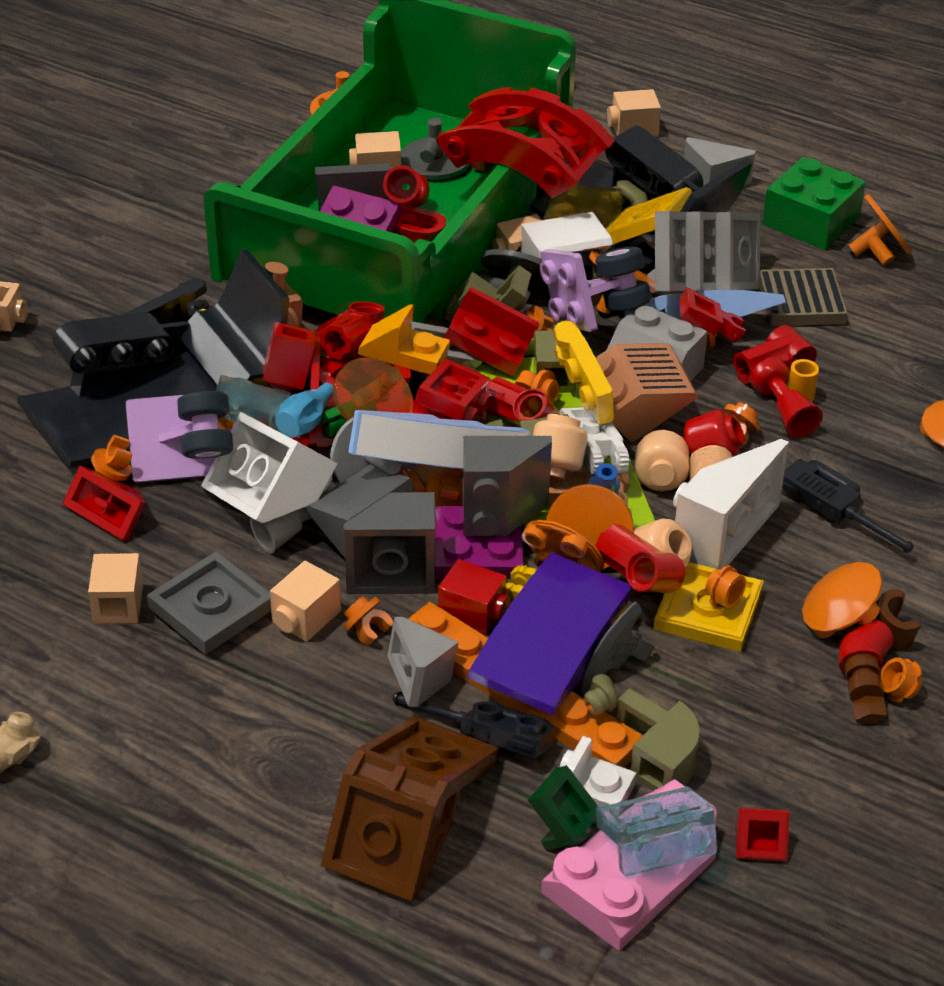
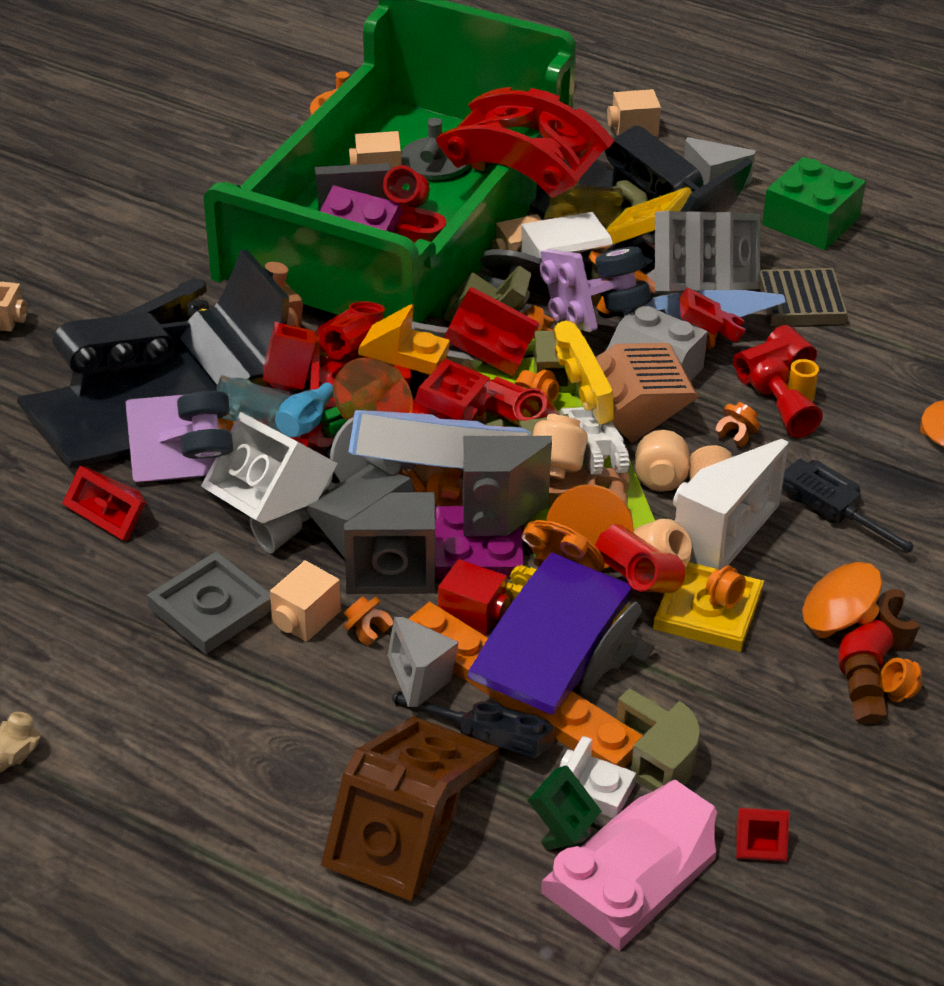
(113, 460): orange plate -> none
(115, 588): light nougat brick -> none
(601, 695): olive arm -> none
(606, 477): blue arm -> none
(659, 830): clear light blue bracket -> none
(714, 429): red head -> none
(872, 237): orange shield -> none

